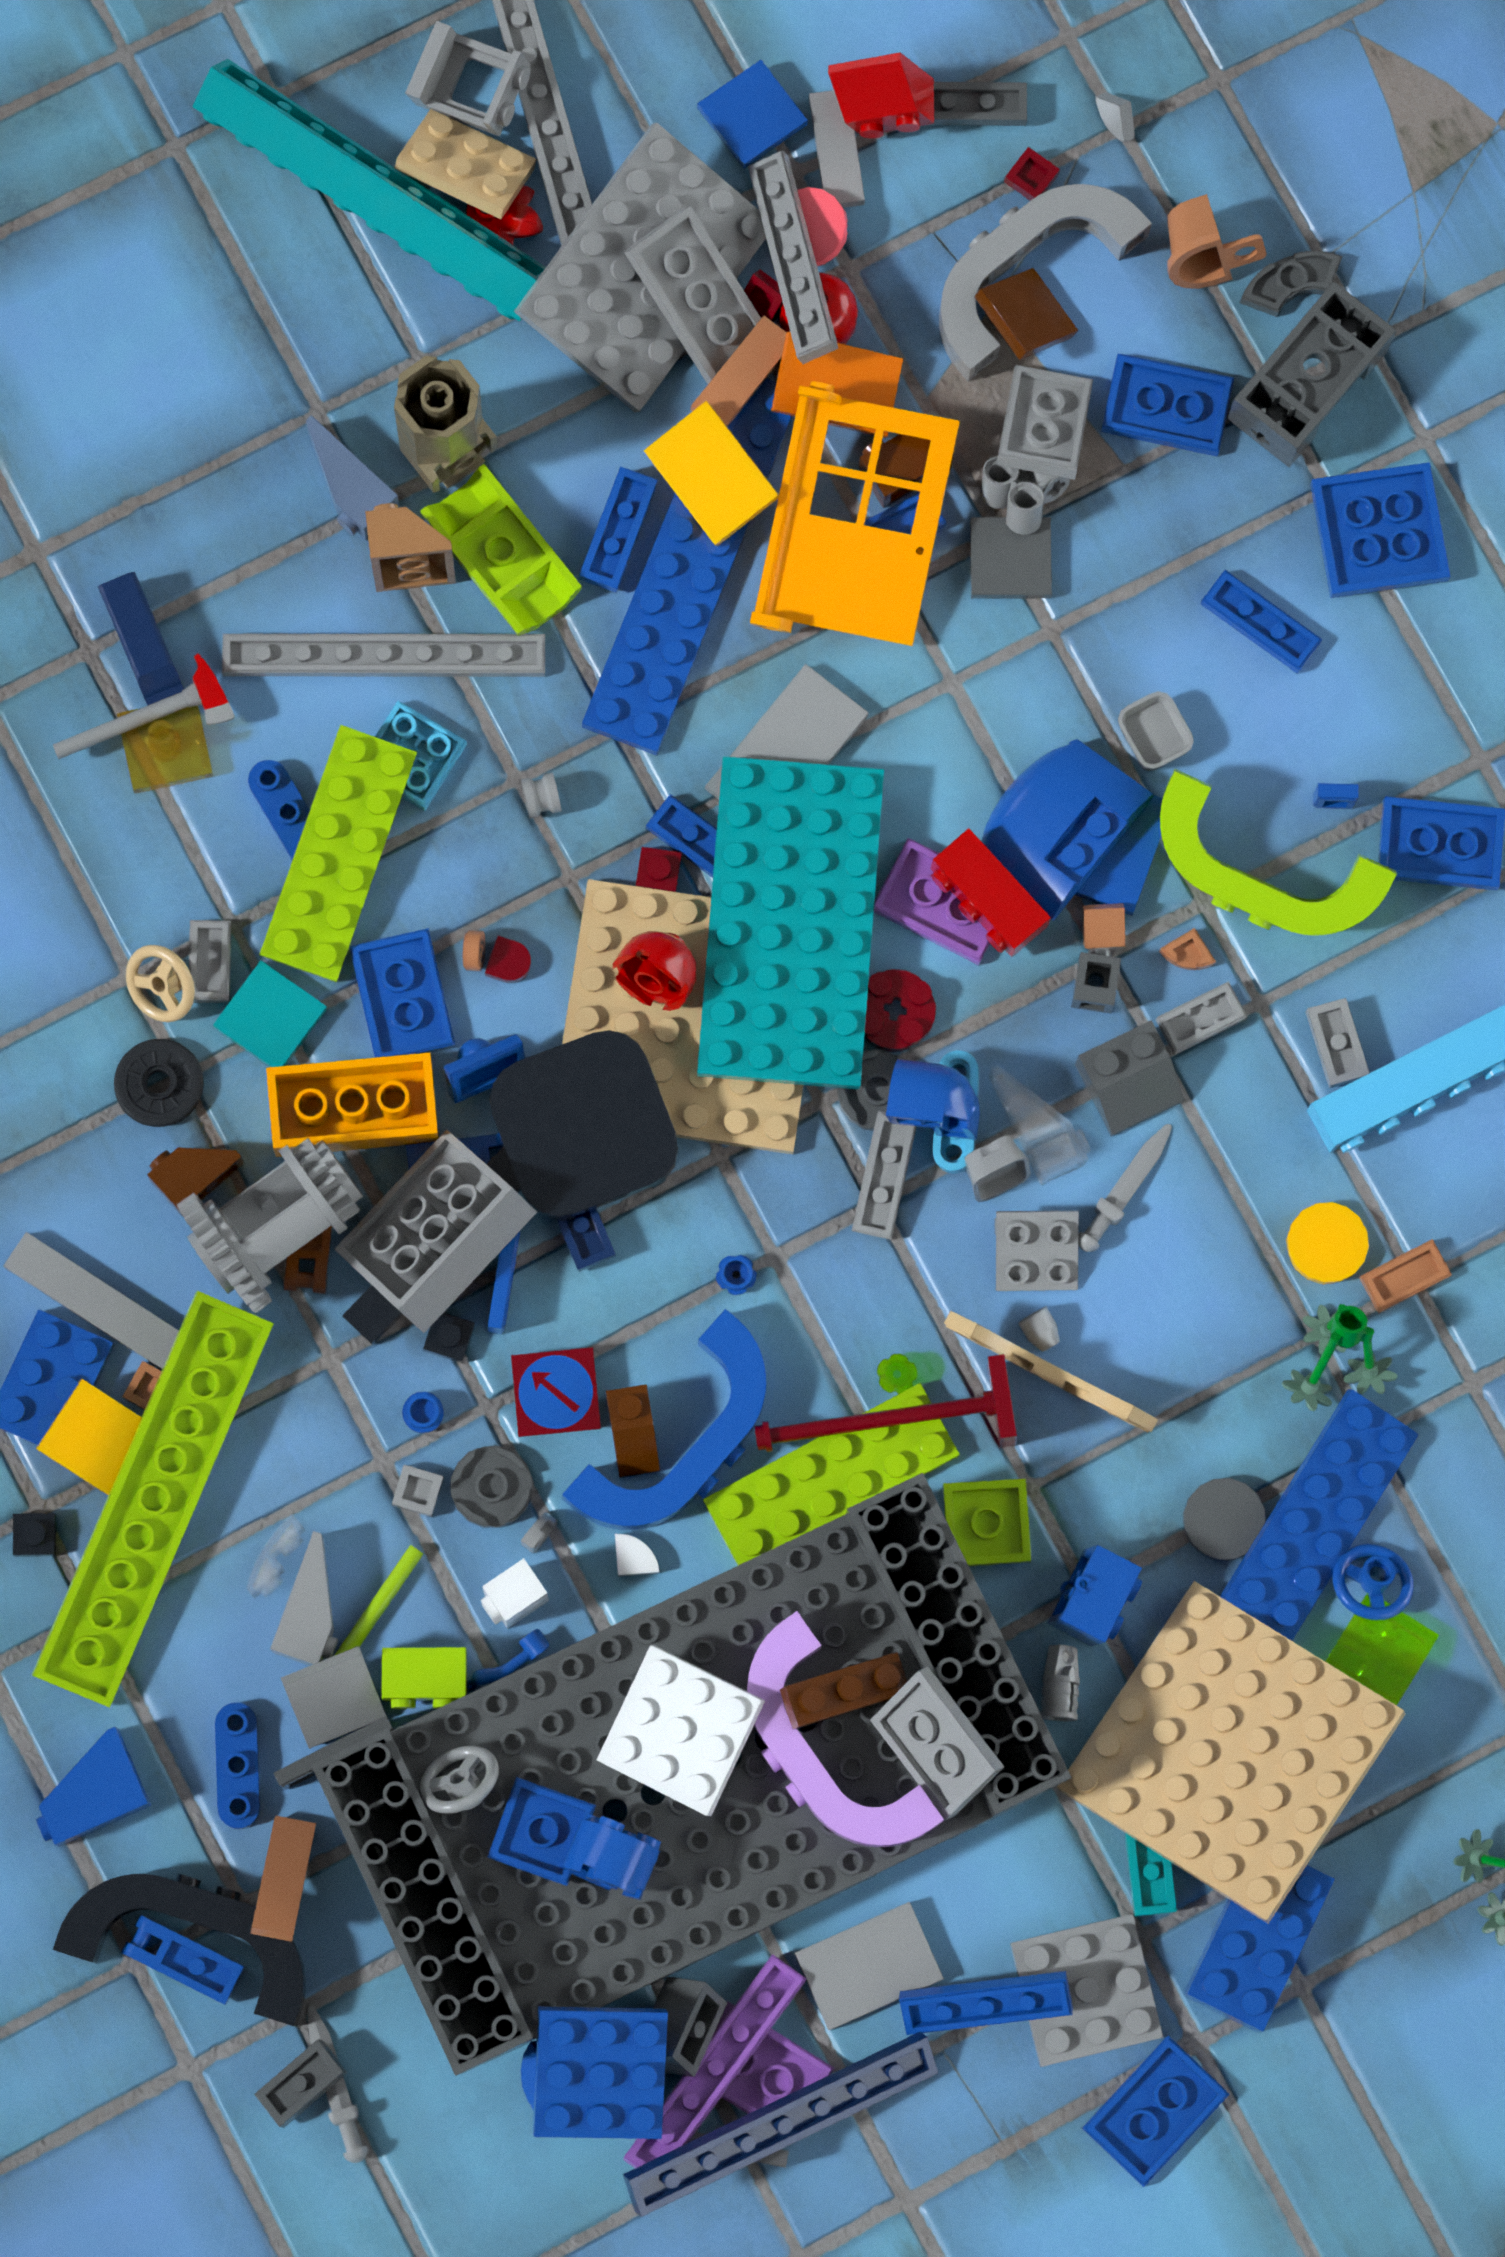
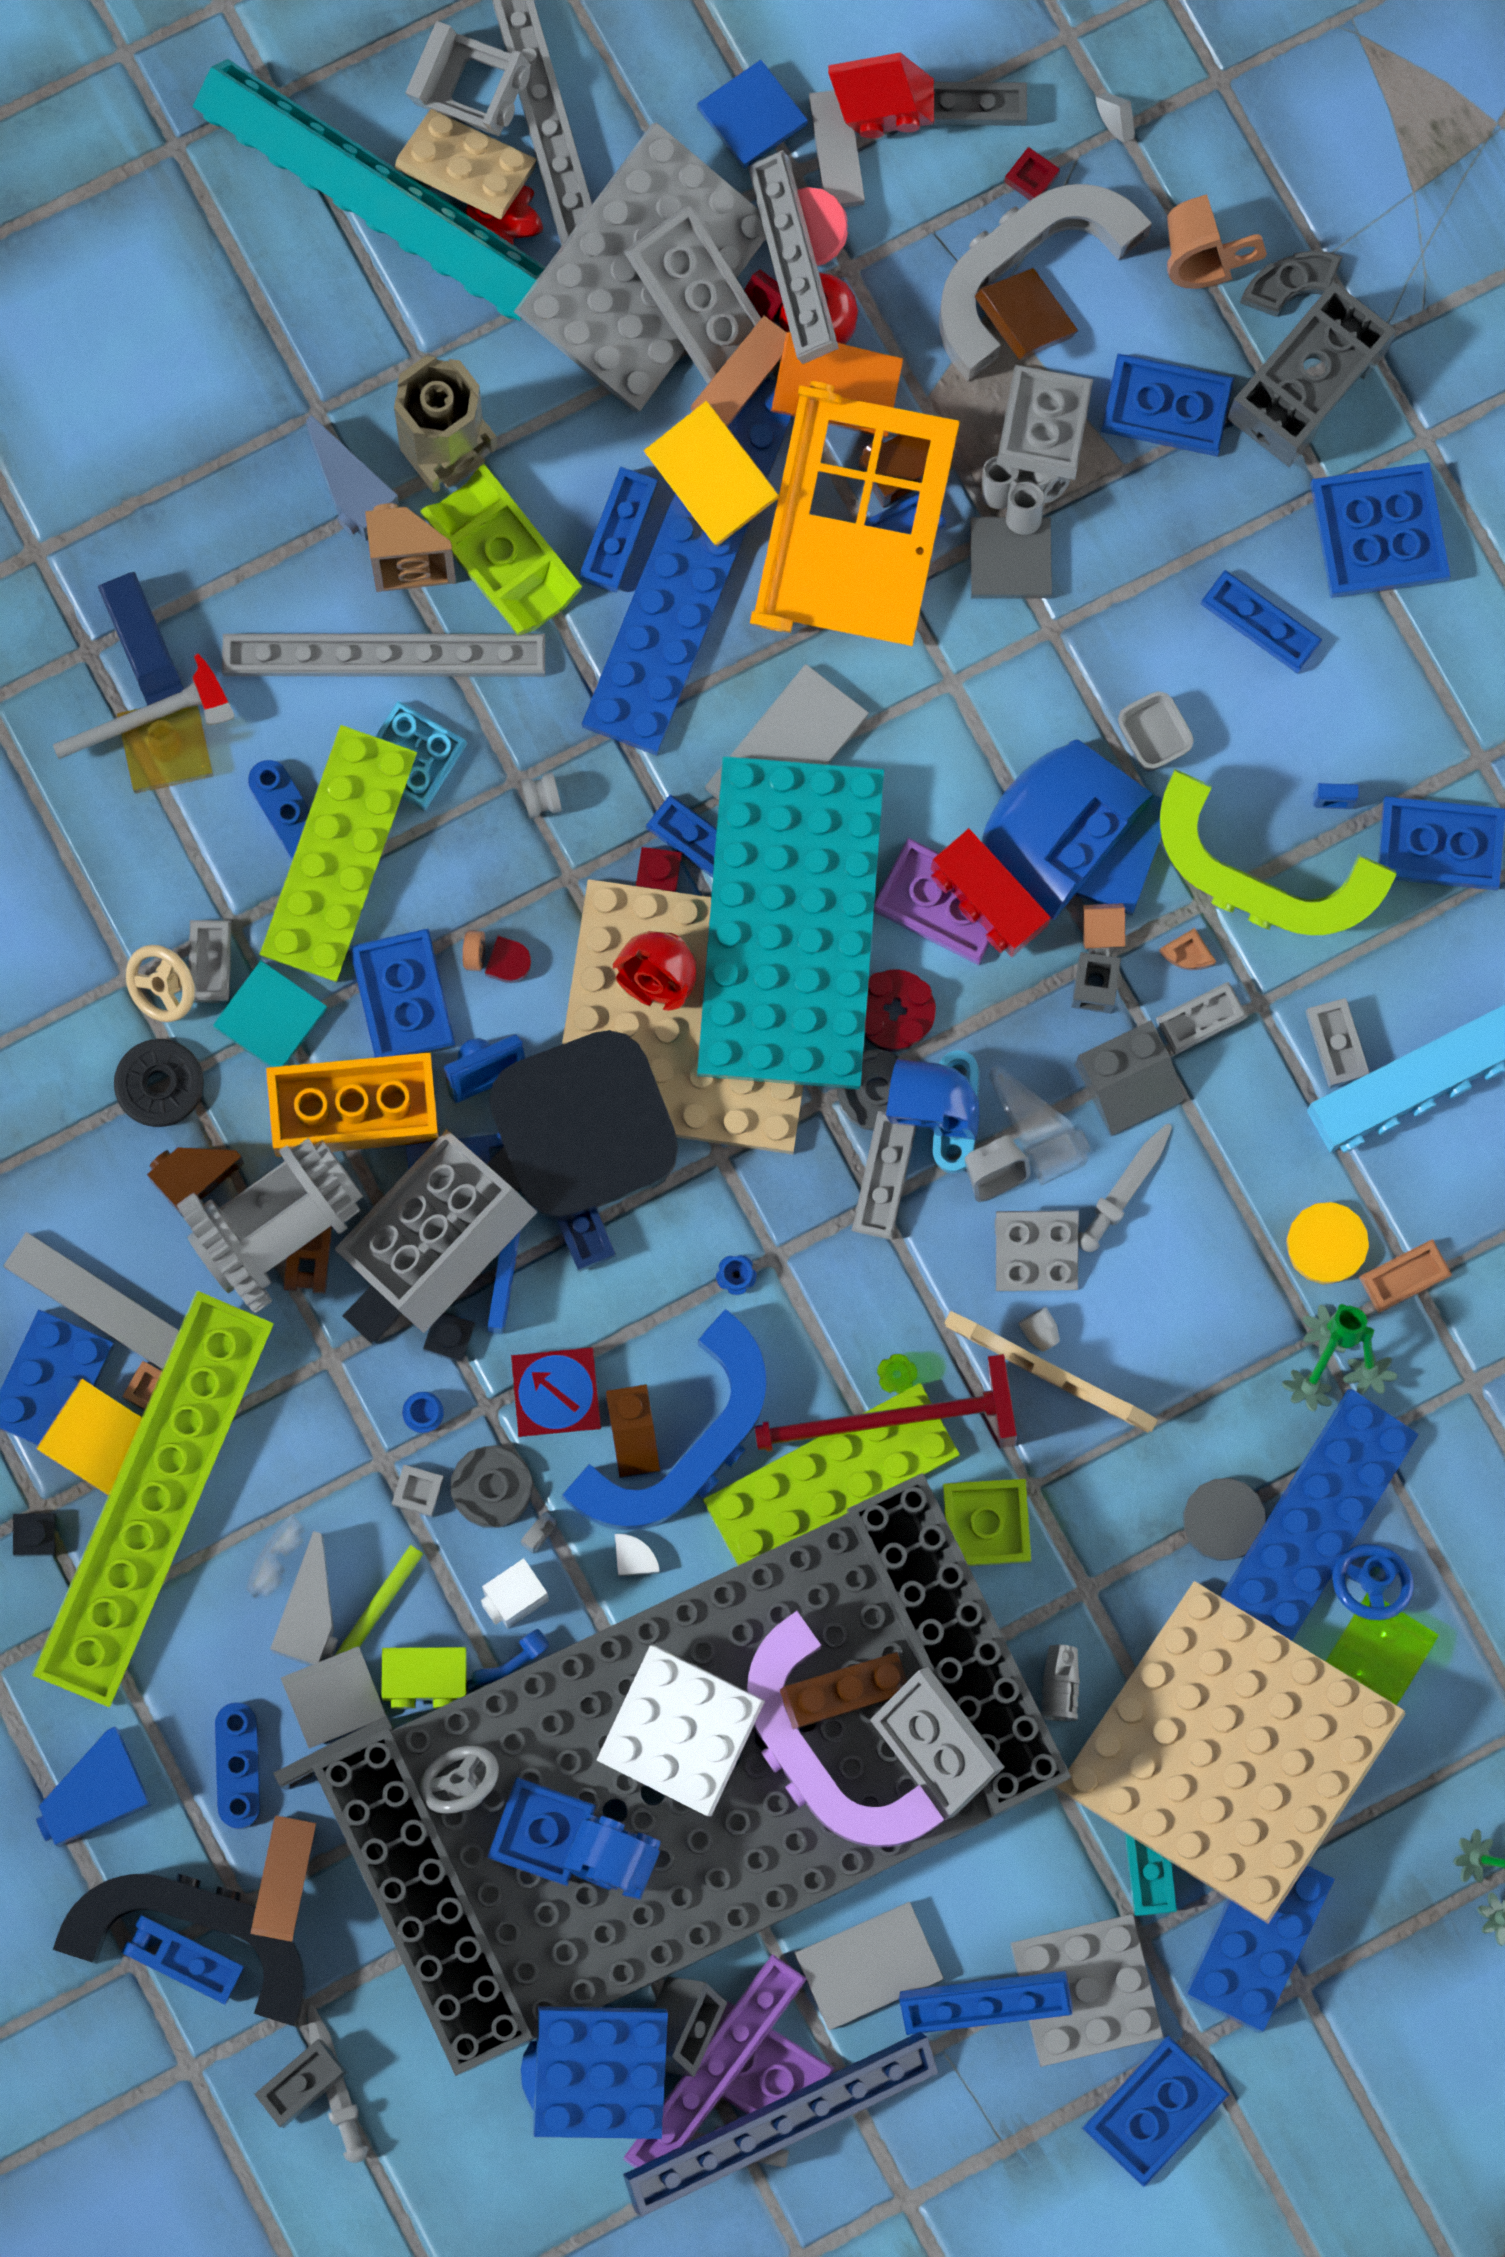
(1098, 1593): blue brick -> none

